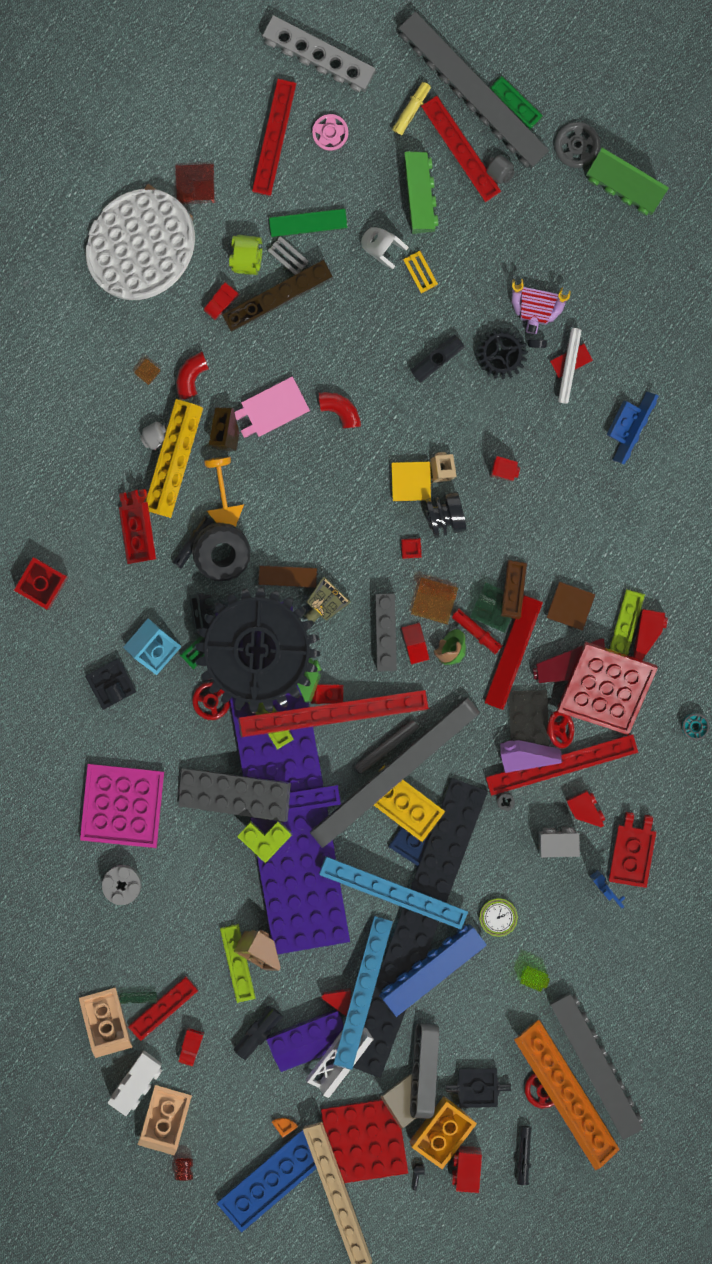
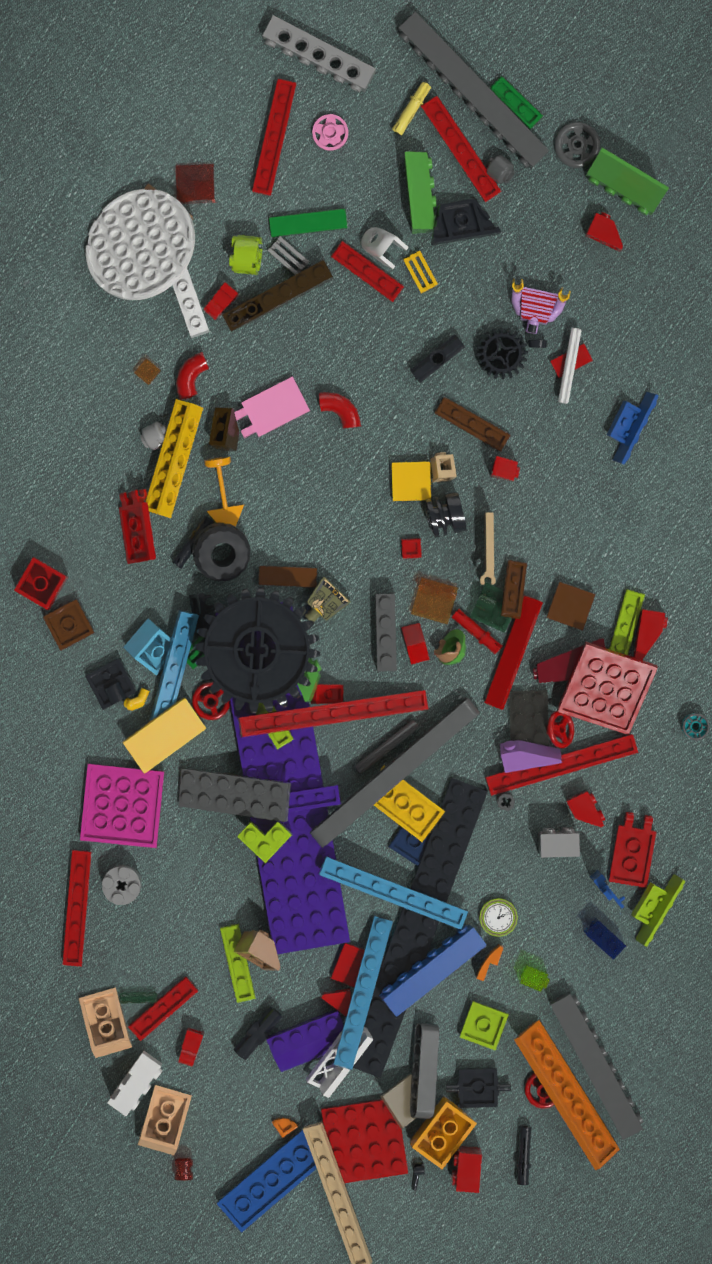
(68, 624): none -> reddish brown plate
(77, 908): none -> red plate
(137, 702): none -> yellow arm
(164, 735): none -> yellow tile
(175, 662): none -> dark azure plate
(190, 305): none -> white brick
(348, 964): none -> red tile
(367, 271): none -> red tile
(461, 222): none -> black wing
(472, 424): none -> reddish brown tile
(483, 1025): none -> lime plate
(488, 548): none -> tan tile
(493, 958): none -> orange slope
(604, 938): none -> clear blue hinge
(605, 231): none -> red slope
(654, 907): none -> lime bracket

